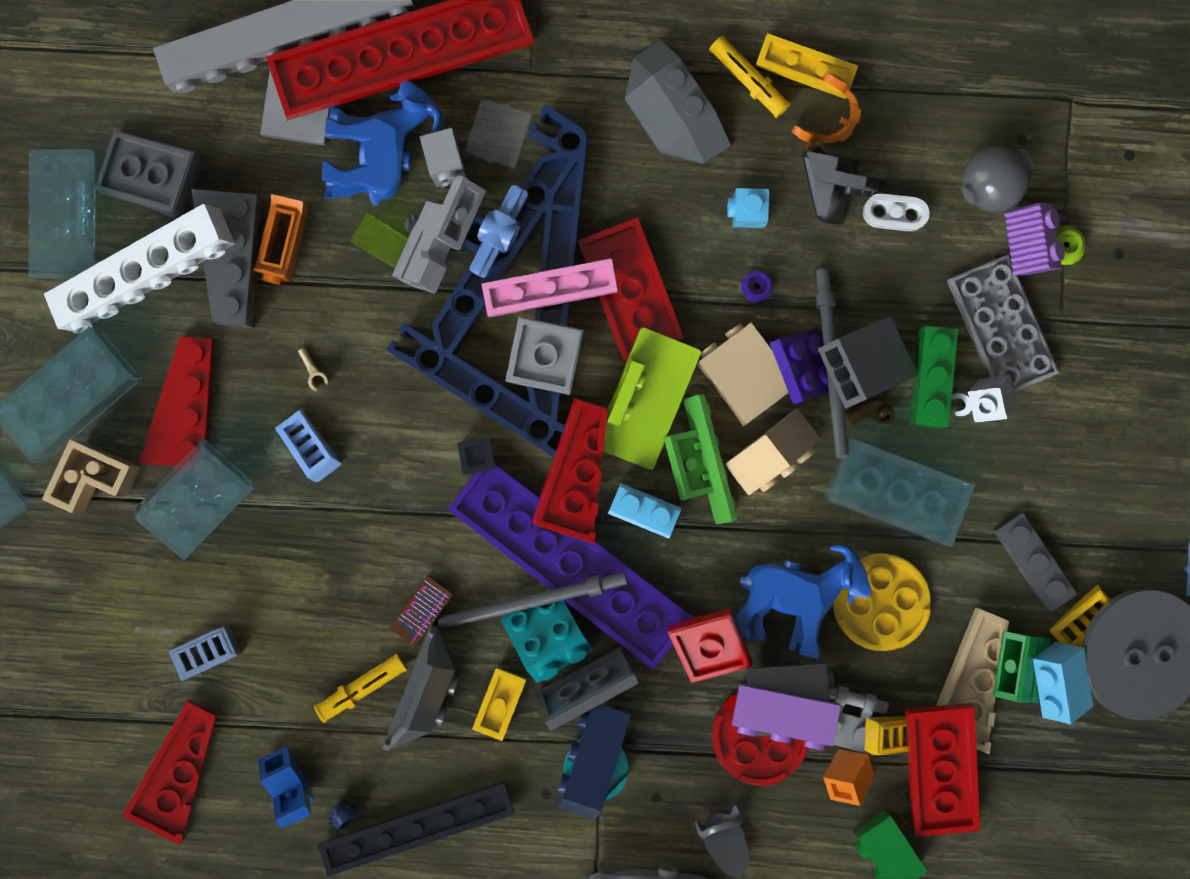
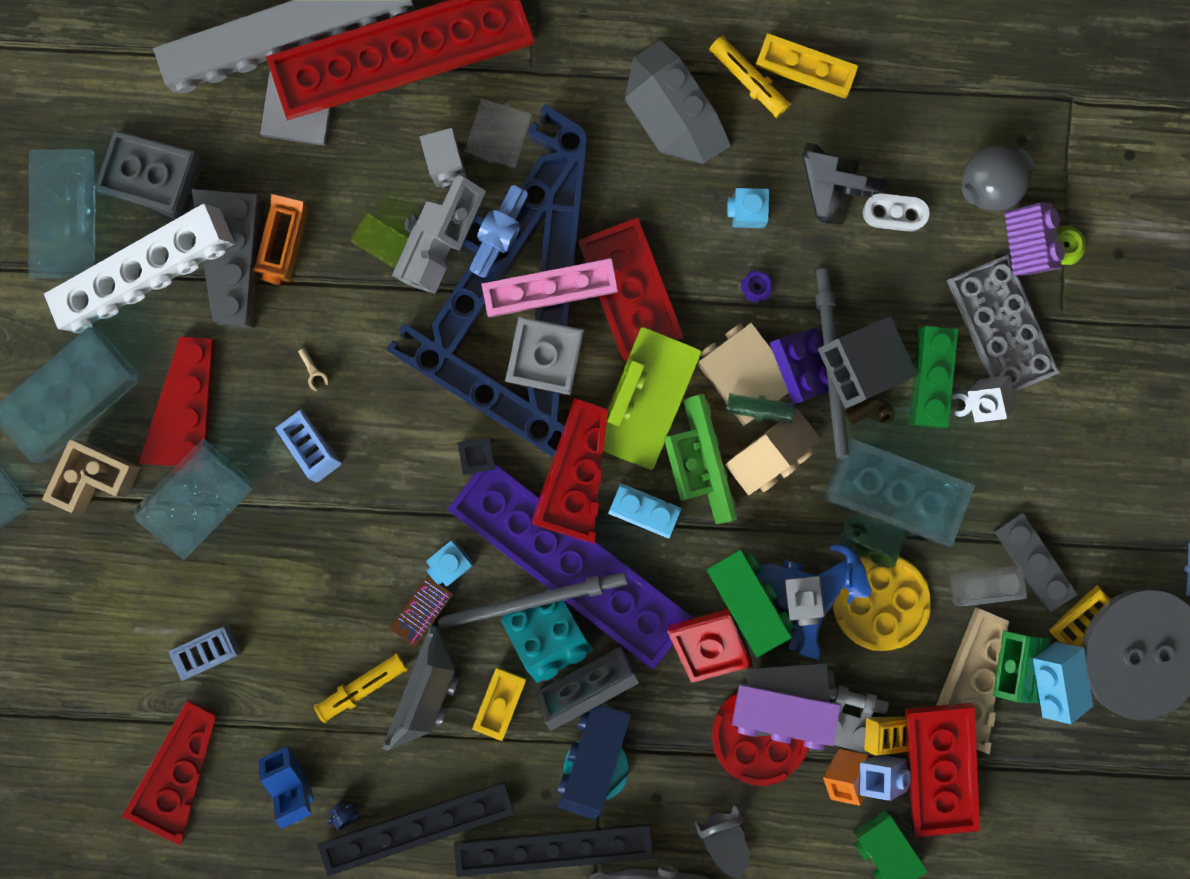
(382, 145): blue animal -> none
(449, 563): none -> medium azure brick
(553, 850): none -> black plate
(751, 602): none -> green brick
(760, 408): none -> clear green pin
(805, 599): none -> light grey brick
(846, 131): orange piece -> none
(875, 541): none -> clear green piece
(884, 777): none -> light blue brick
(988, 585): none -> clear brick

